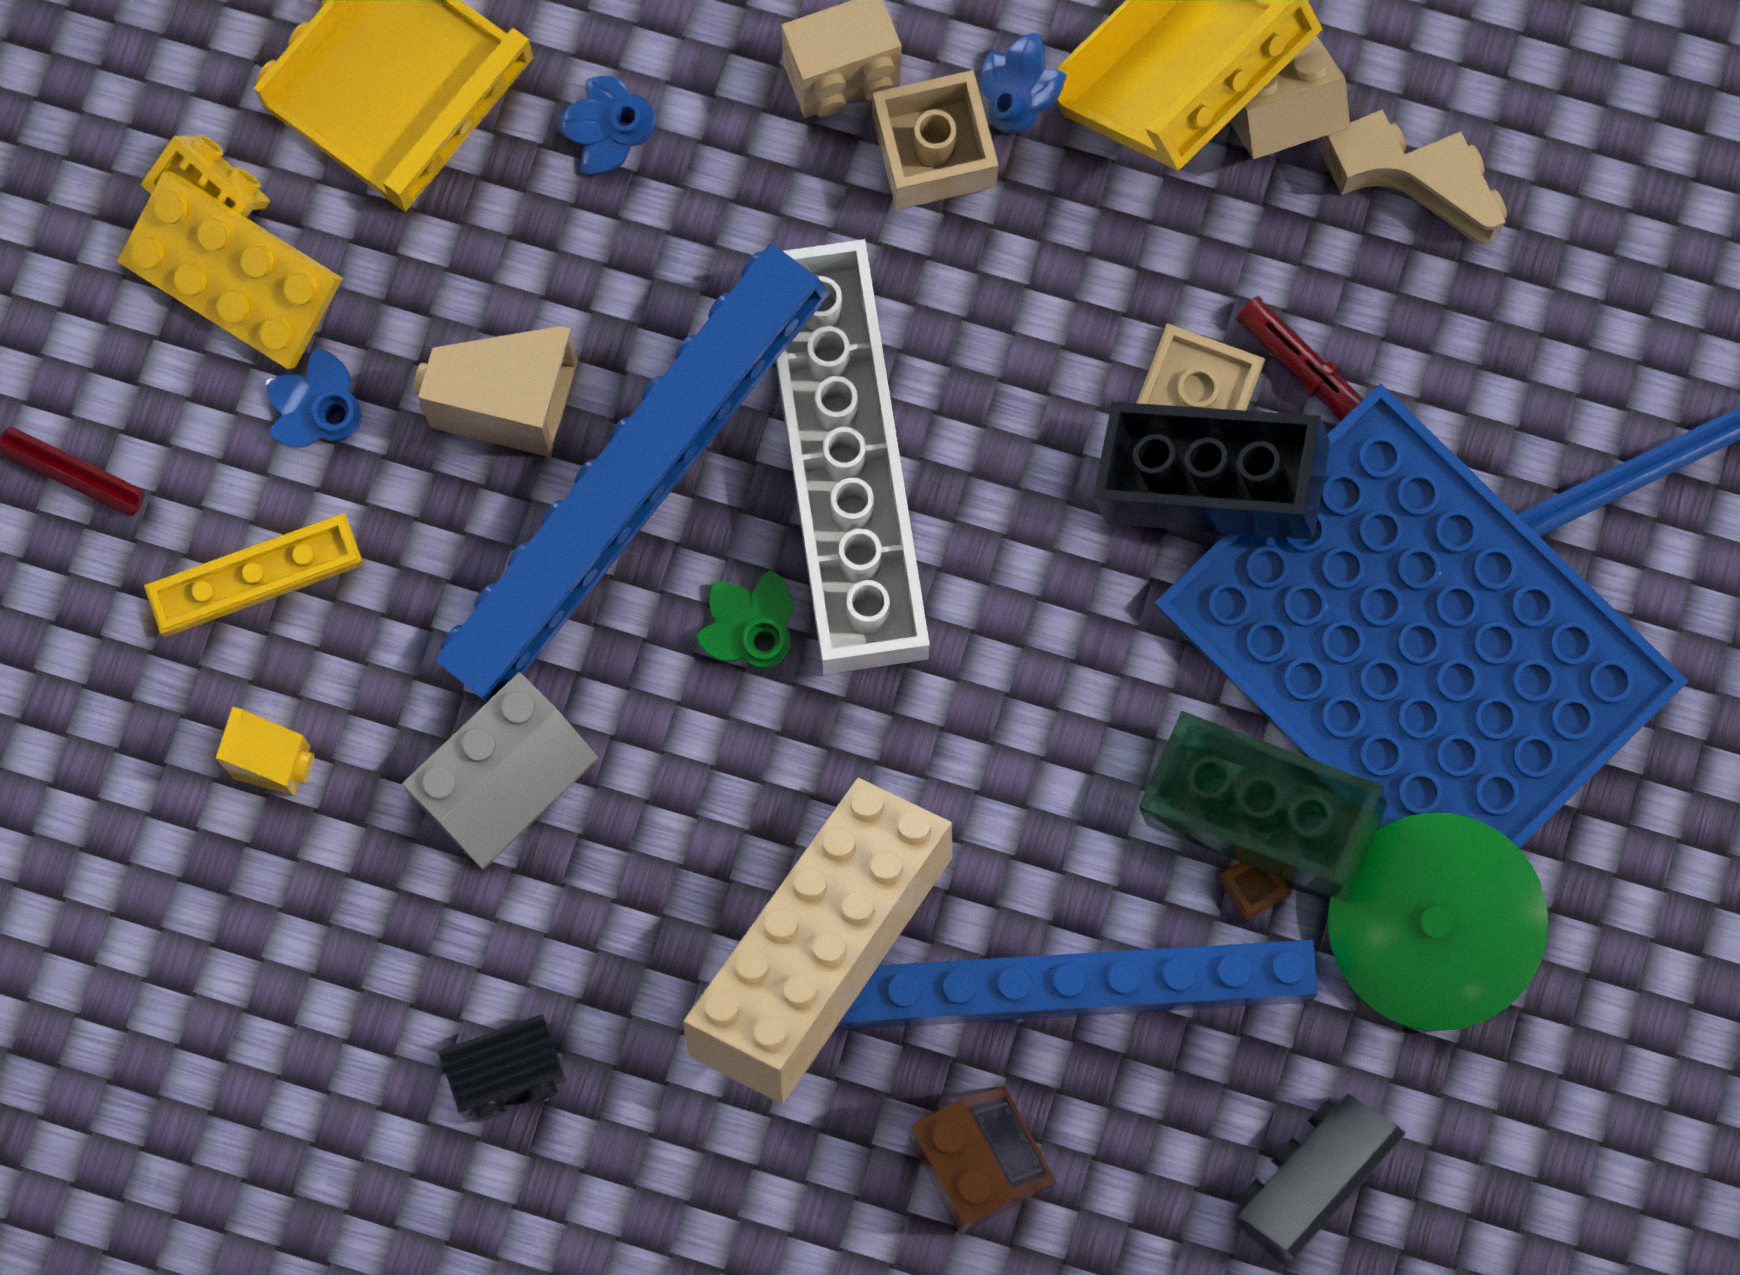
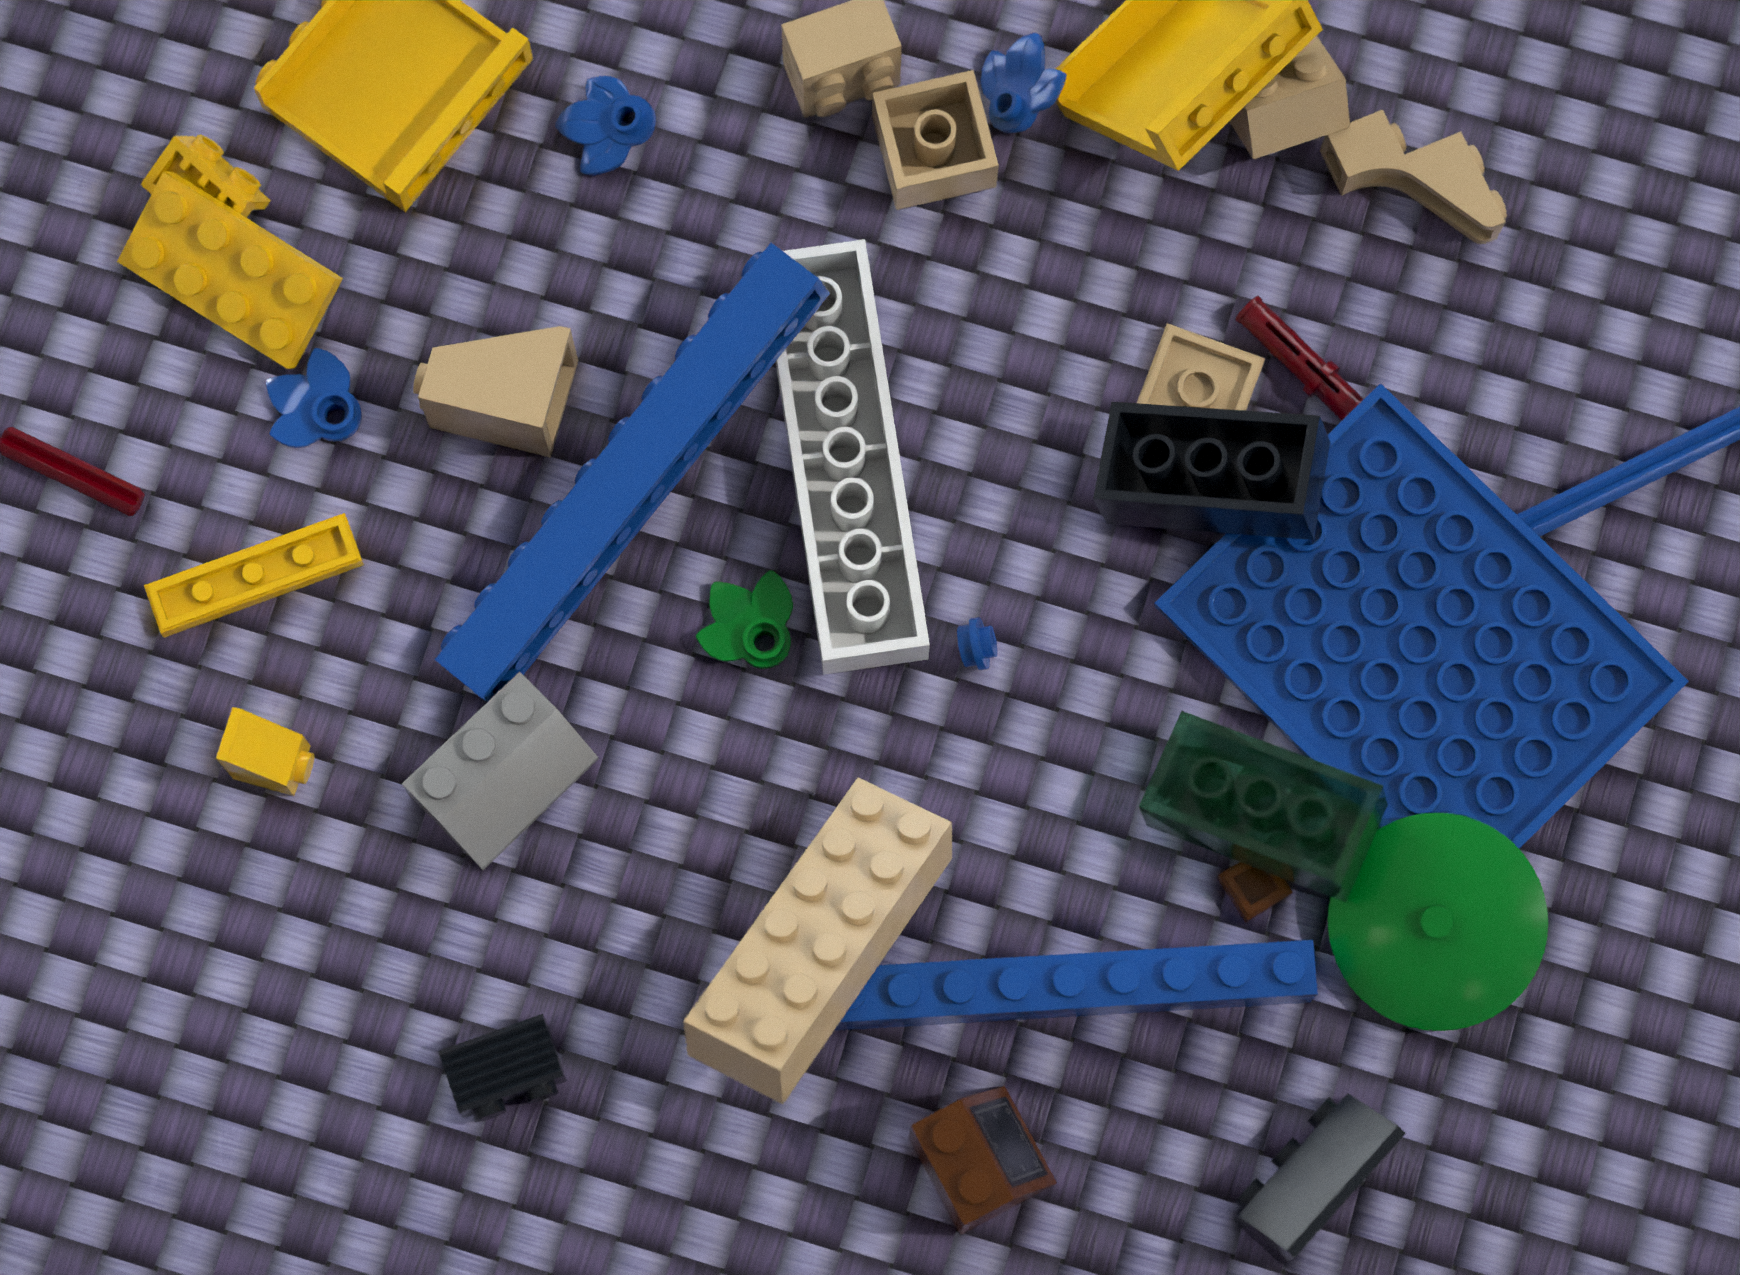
(976, 644): none -> blue plate

